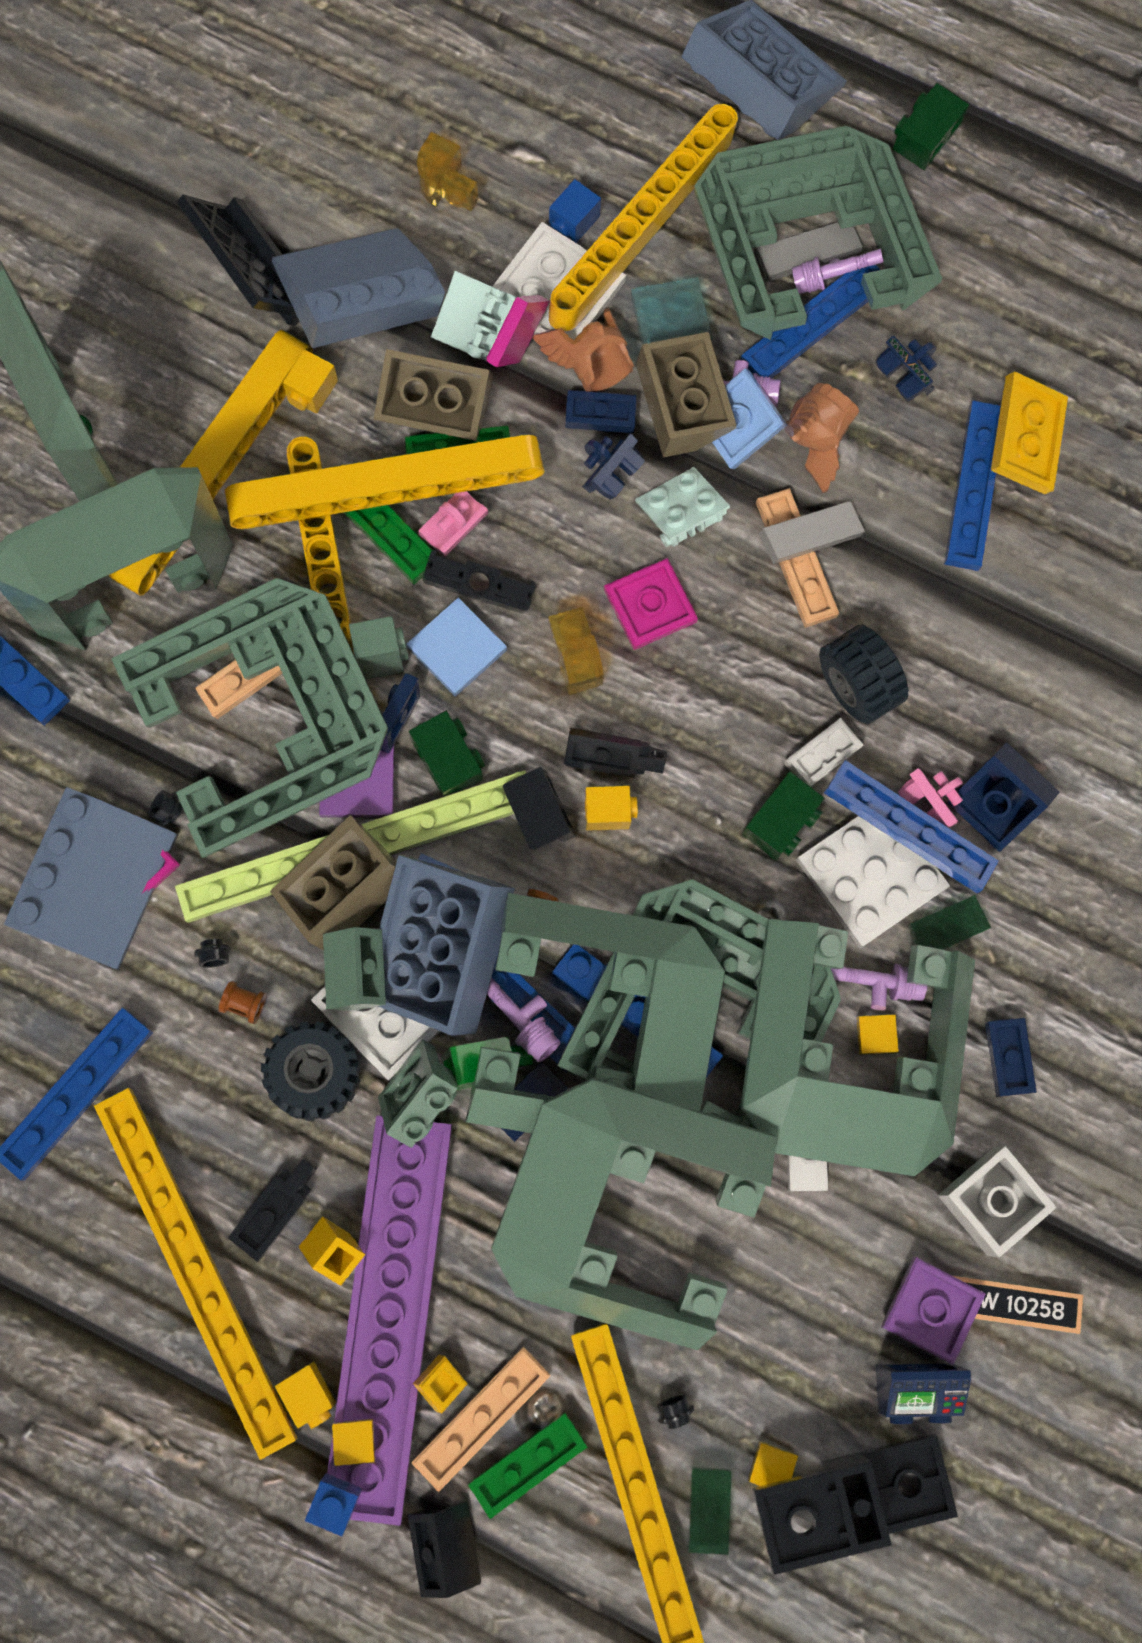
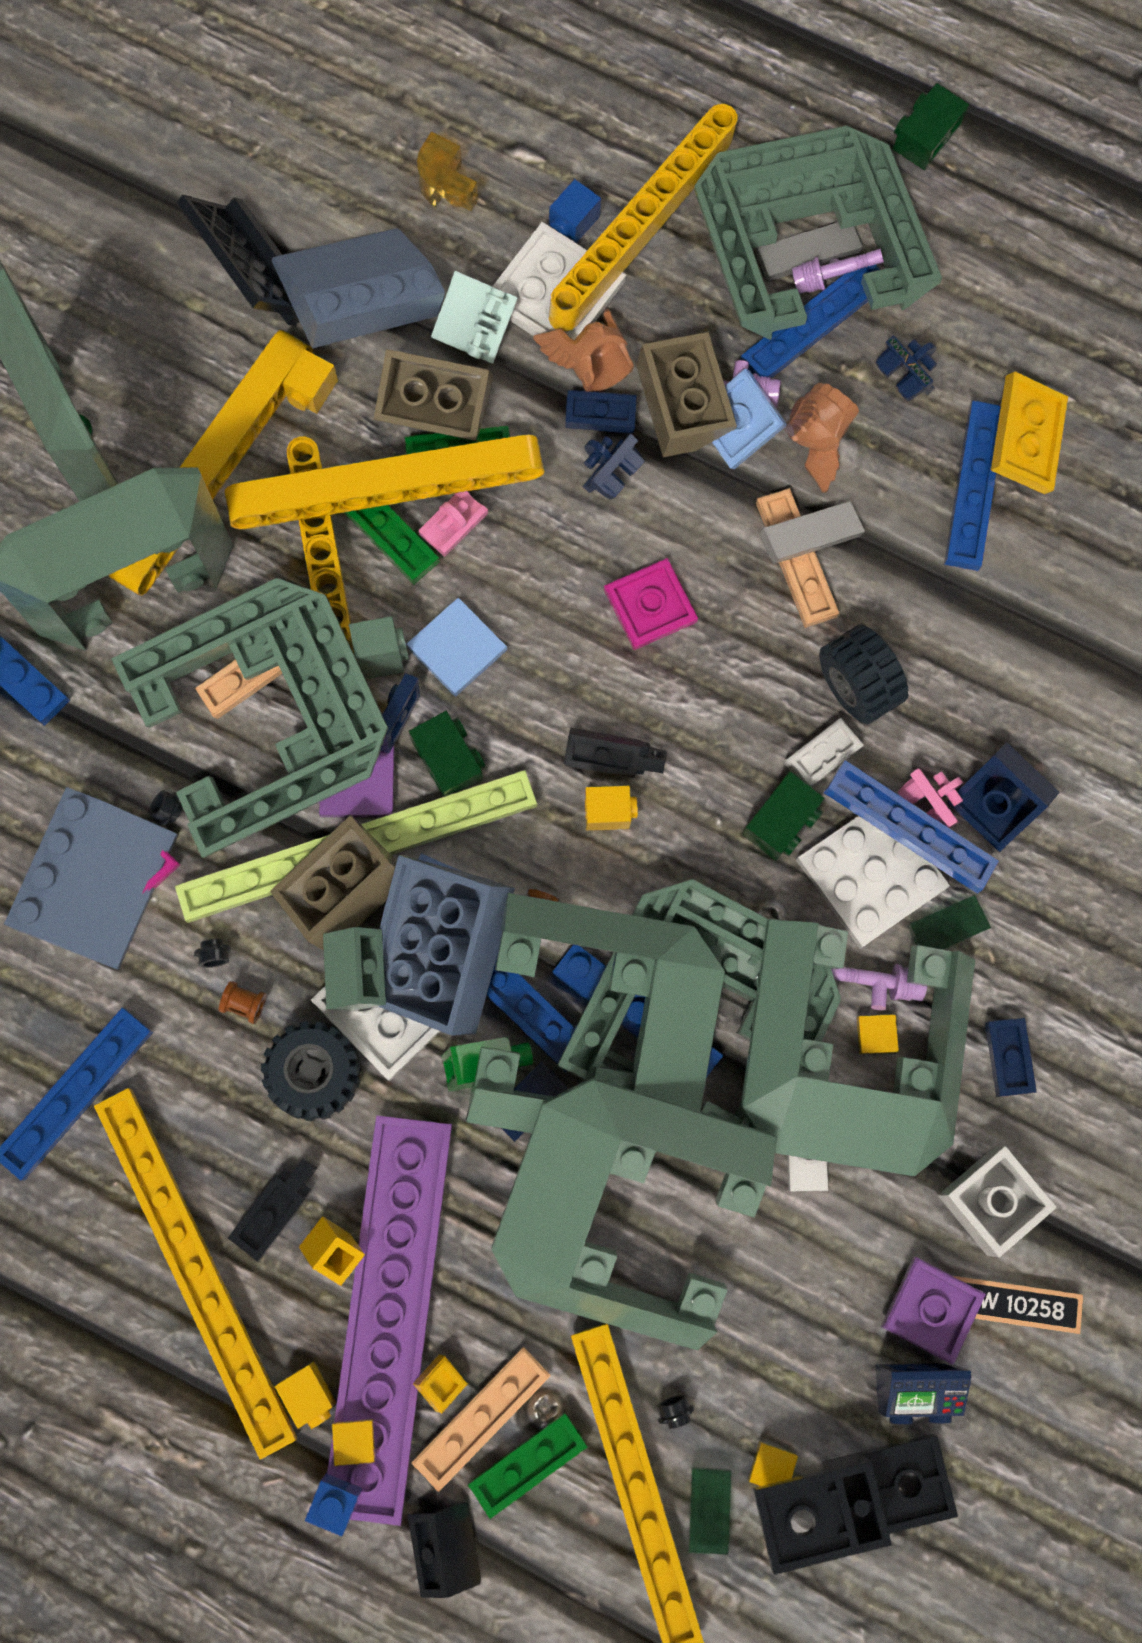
(416, 1095): sand green plate -> none
(455, 578): black piece -> none
(517, 330): dark pink tile -> none
(534, 1036): lavender piece -> none
(538, 809): black panel -> none
(577, 651): clear yellow brick -> none
(670, 310): clear light blue plate -> none
(683, 505): light aqua hinge -> none
(761, 68): sand blue slope -> none

